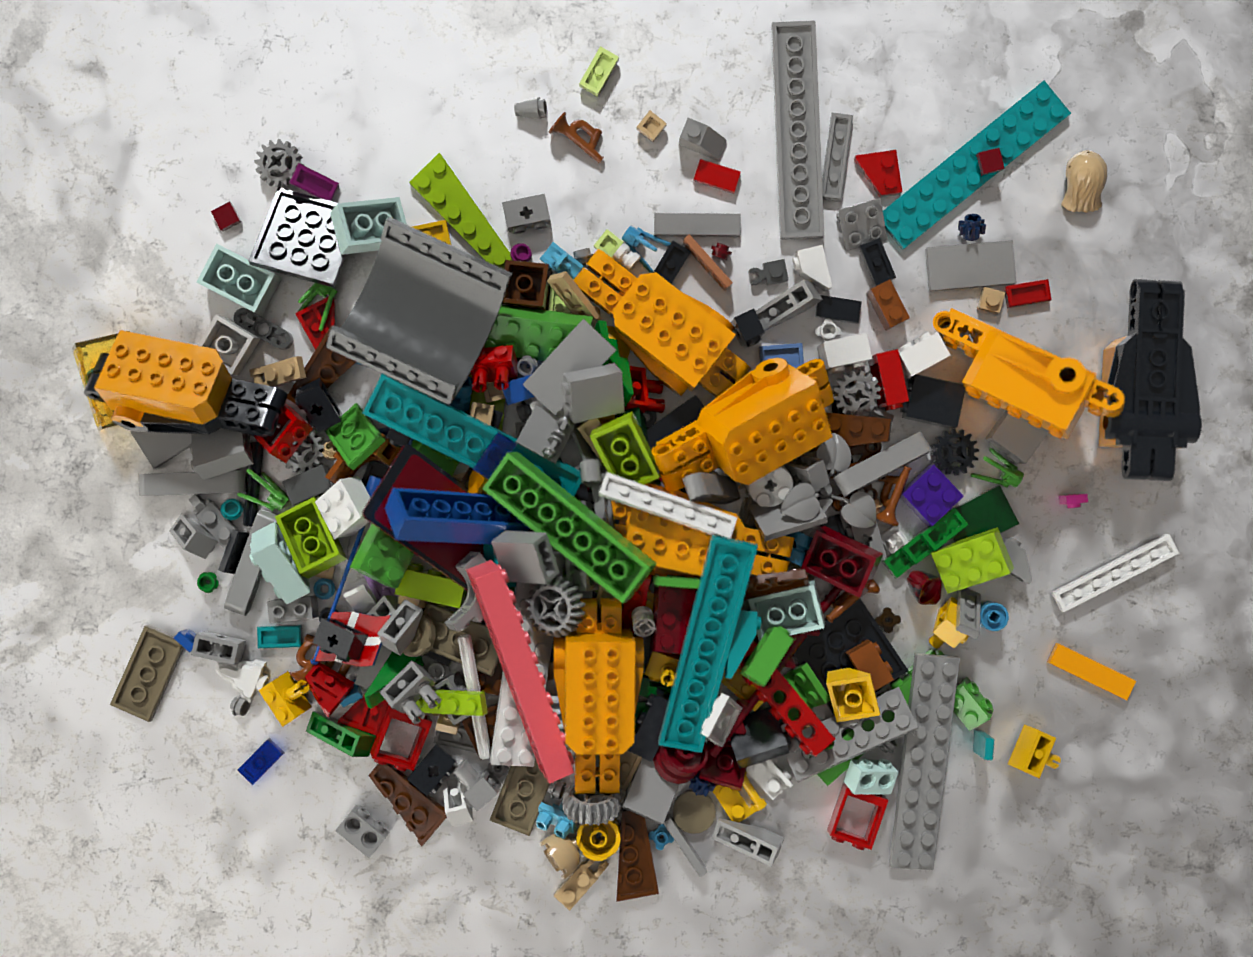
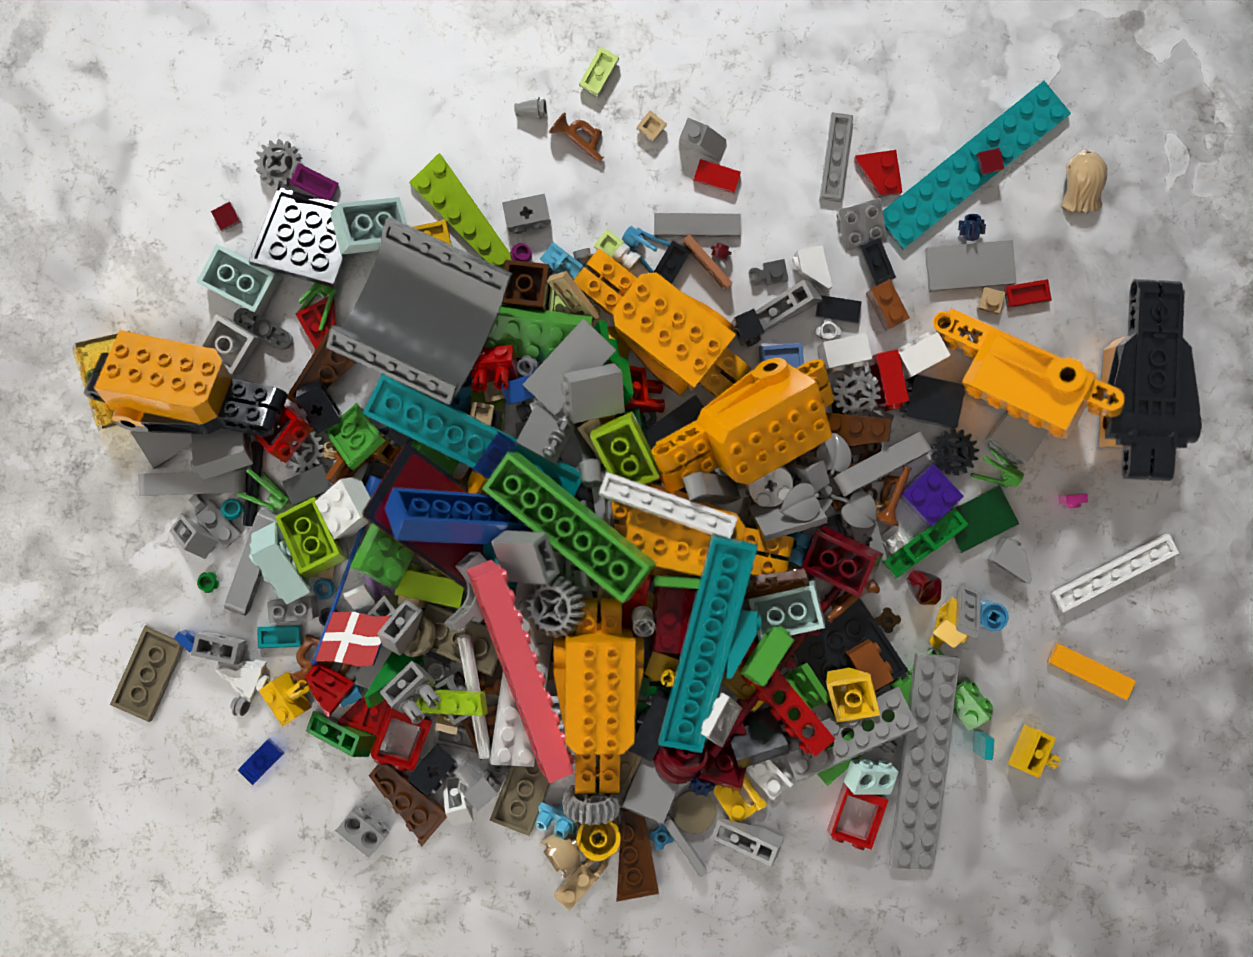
(233, 551): black tile -> none
(279, 372): tan plate -> none
(340, 639): black brick -> none
(557, 789): light grey plate -> none
(797, 129): light grey plate -> none
(972, 560): lime brick -> none

